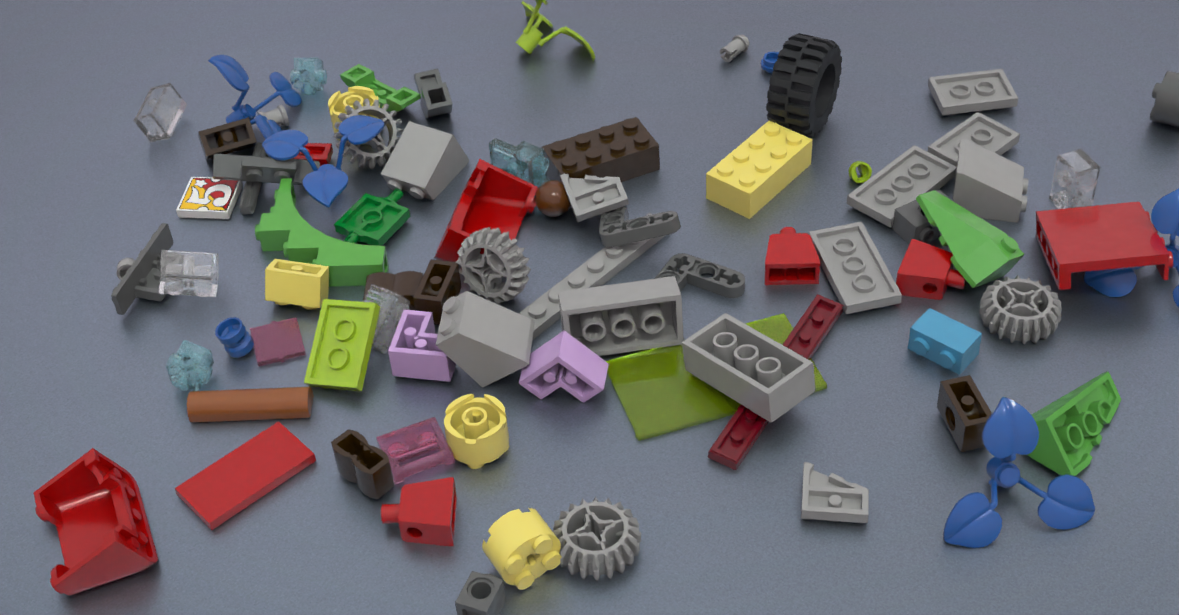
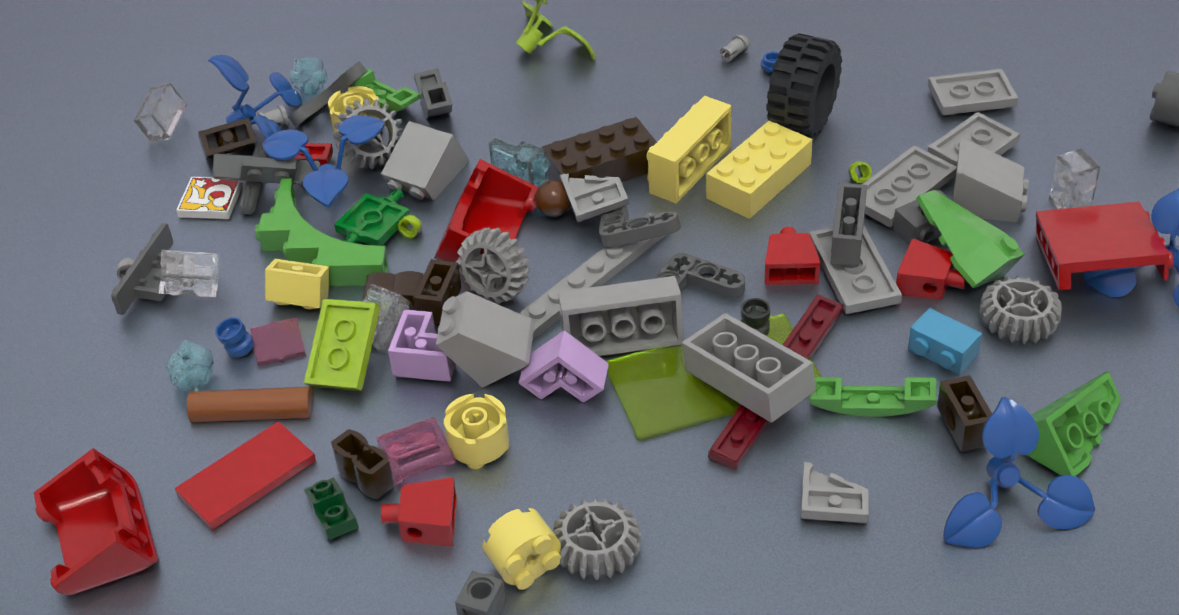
(320, 101): none -> dark grey beam
(331, 508): none -> dark green slope
(405, 222): none -> lime hinge
(689, 149): none -> light yellow brick
(756, 314): none -> pearl dark grey wheel
(848, 224): none -> dark grey brick
(874, 400): none -> bright green slope

